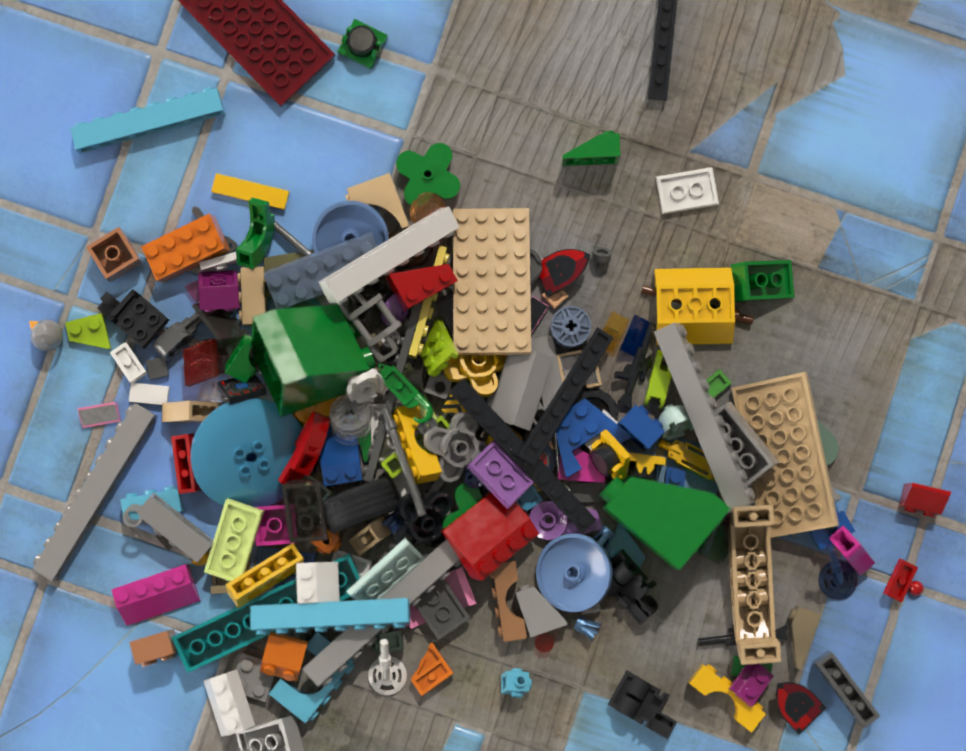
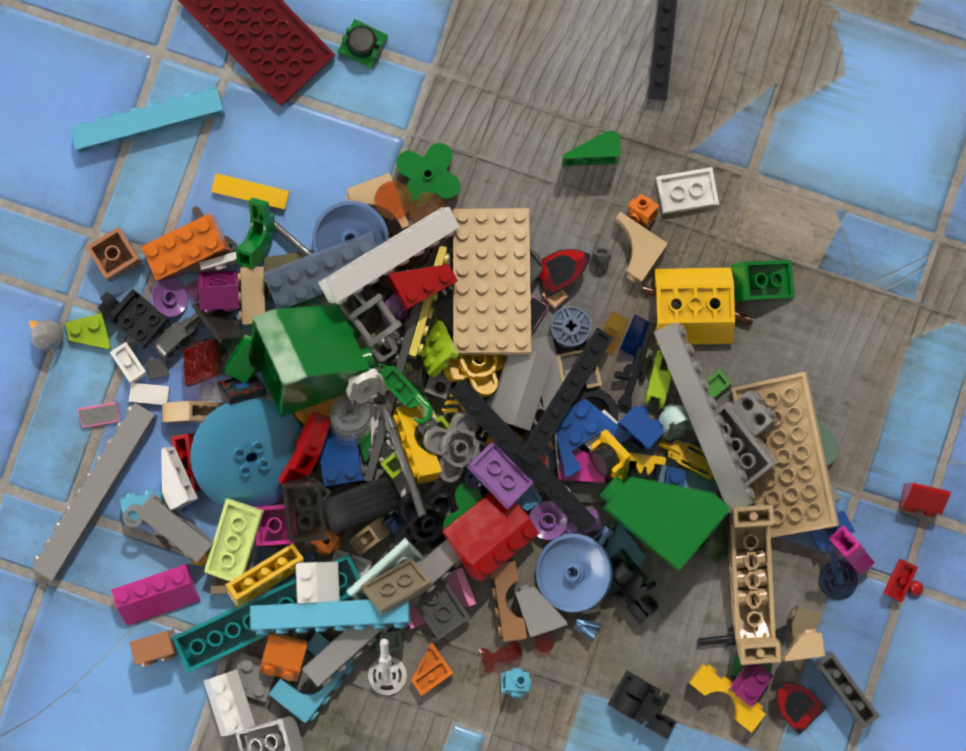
(175, 481): none -> white slope
(177, 297): none -> medium lavender dish
(393, 200): none -> clear orange tile
(396, 586): none -> dark tan tile
(511, 652): none -> clear red animal
(643, 210): none -> orange brick
(644, 248): none -> tan arch
(750, 417): none -> light grey brick
(805, 646): none -> tan slope

